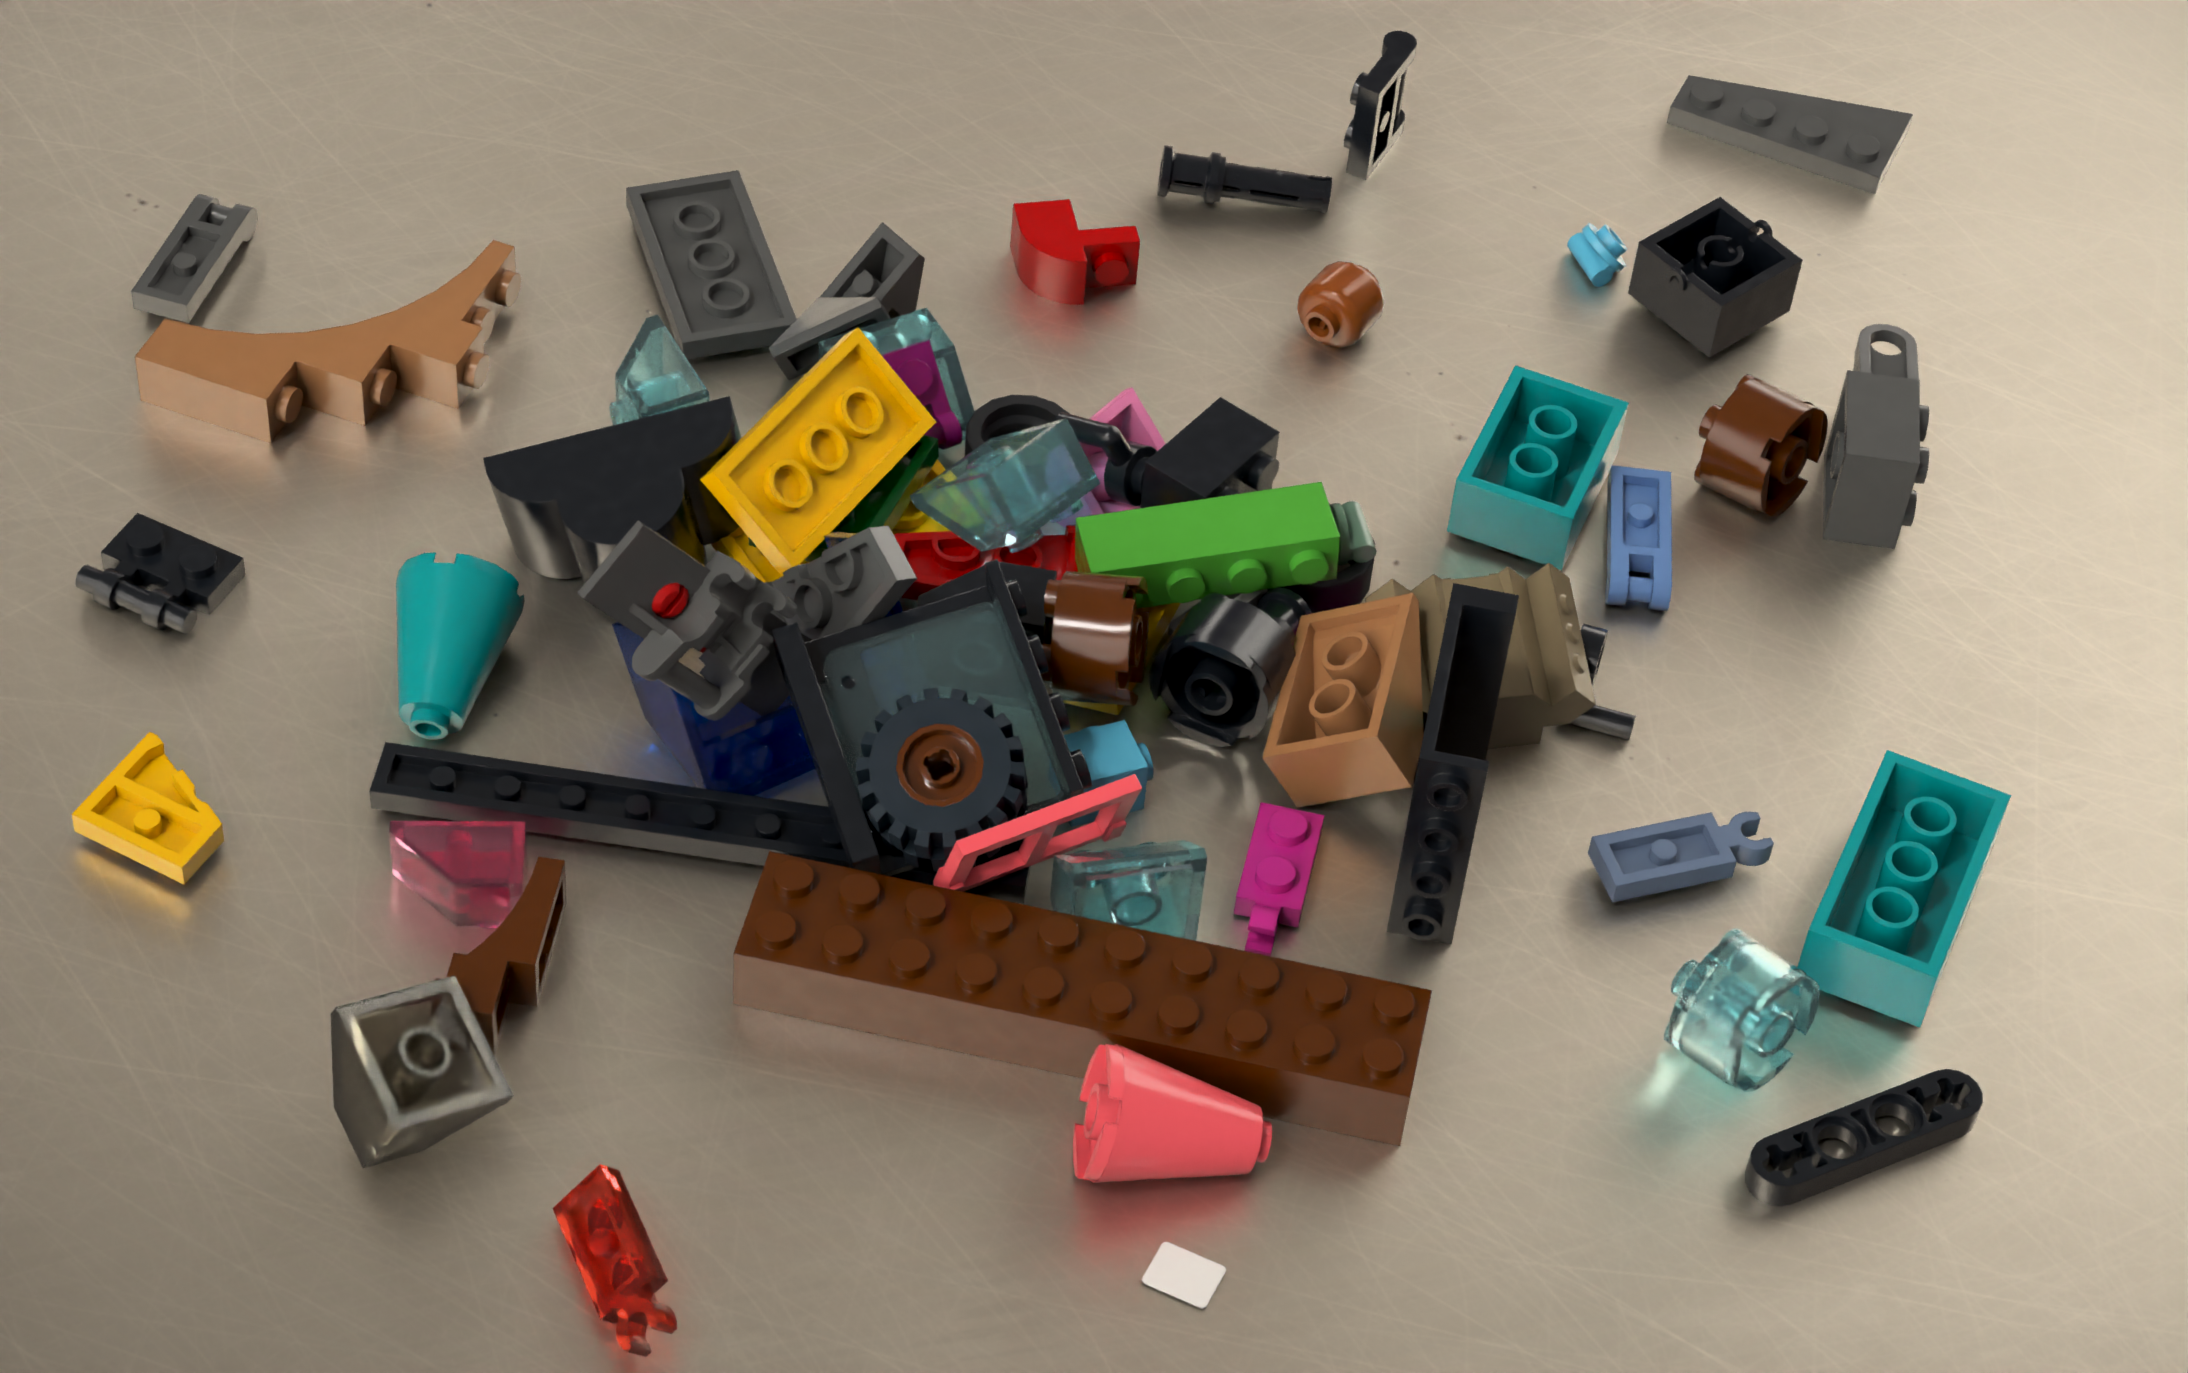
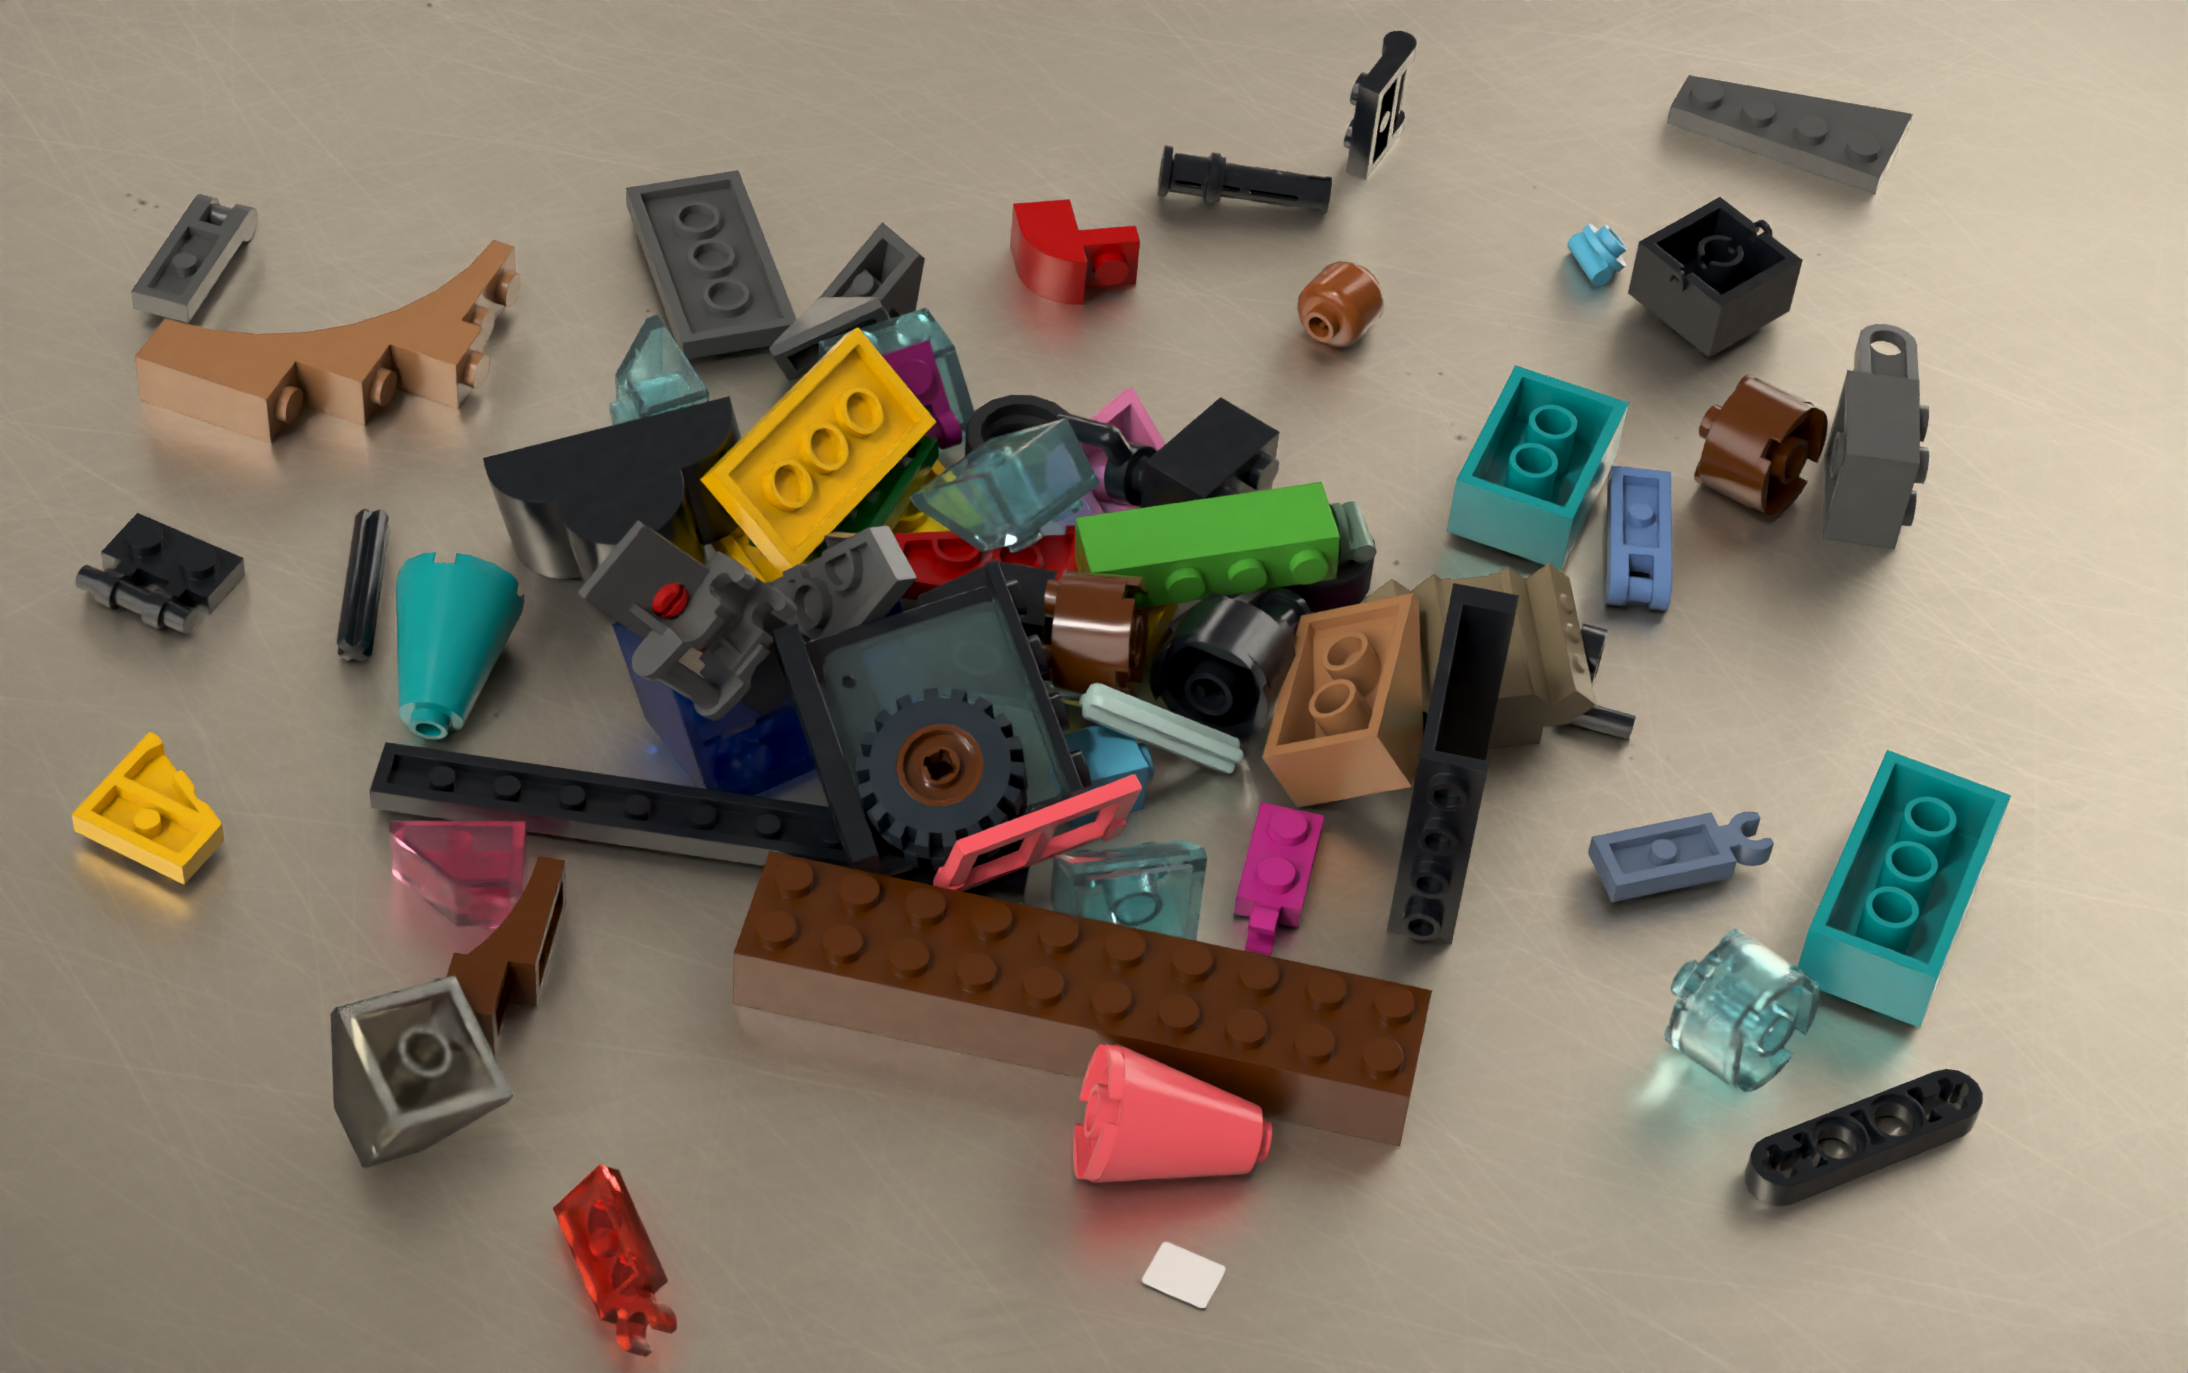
(363, 585): none -> black axle
(1160, 728): none -> light aqua axle

